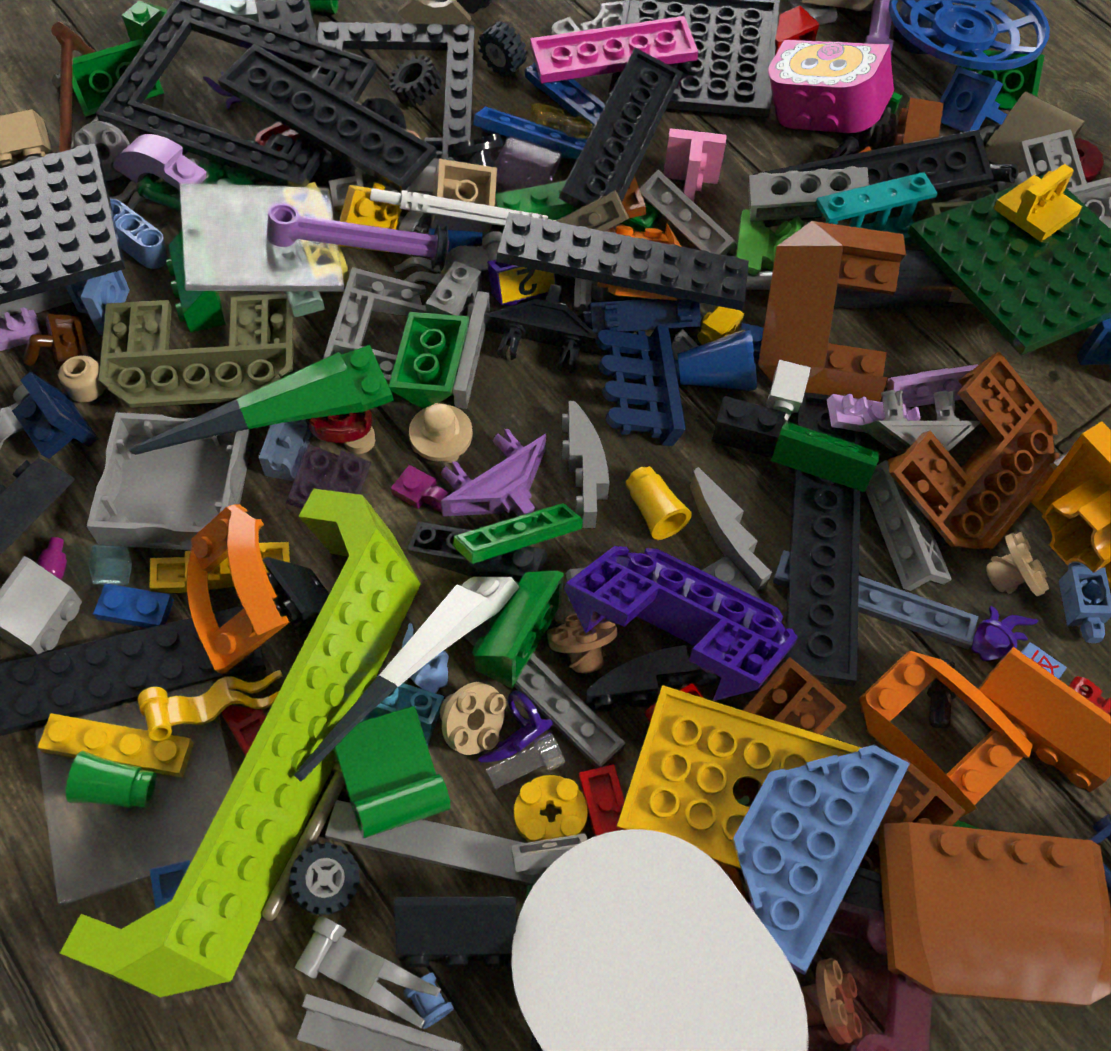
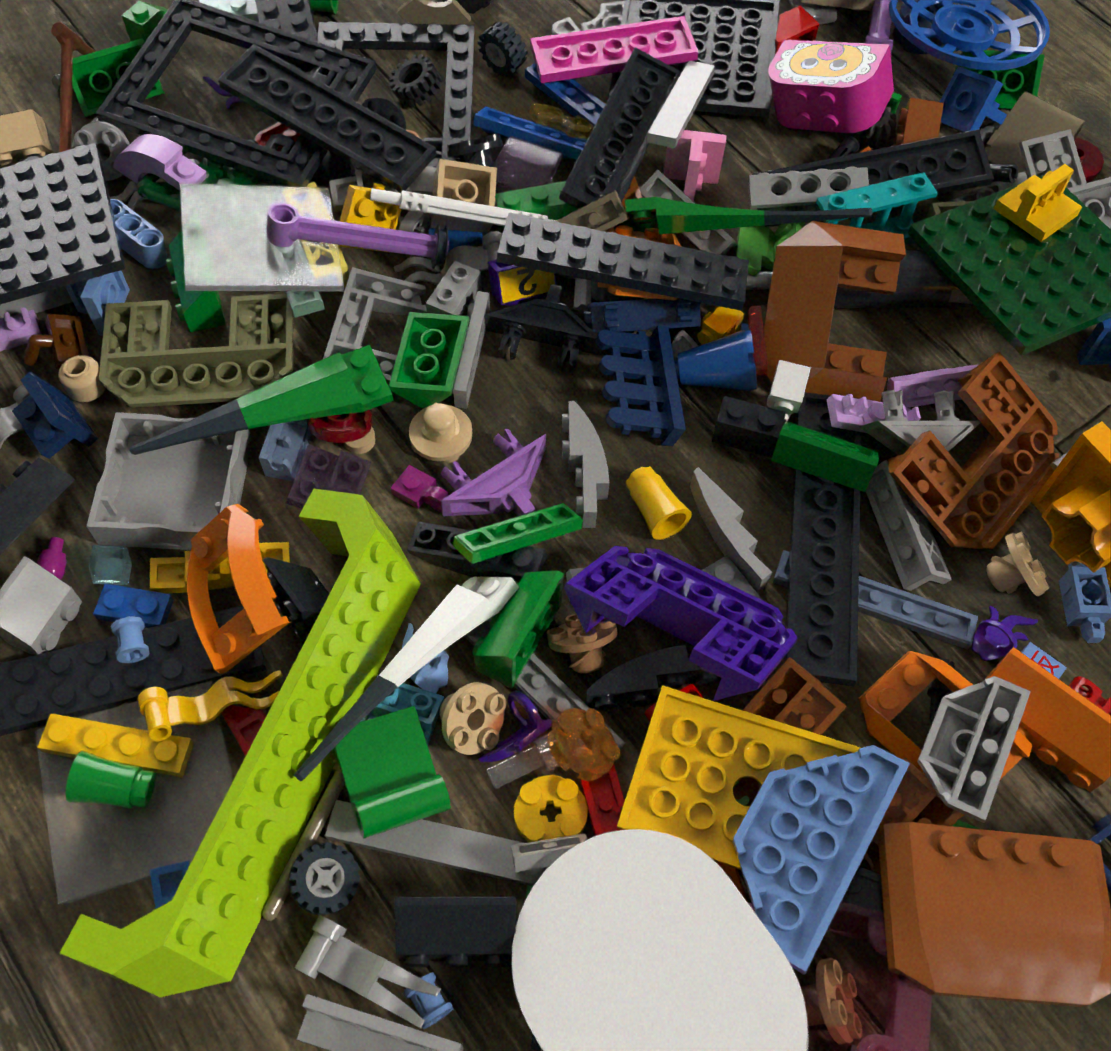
(130, 639): none -> medium blue bush
(589, 760): none -> clear orange plate
(680, 104): none -> tile
(689, 217): none -> green plate
(756, 326): none -> clear red tile
(972, 743): none -> light grey wedge

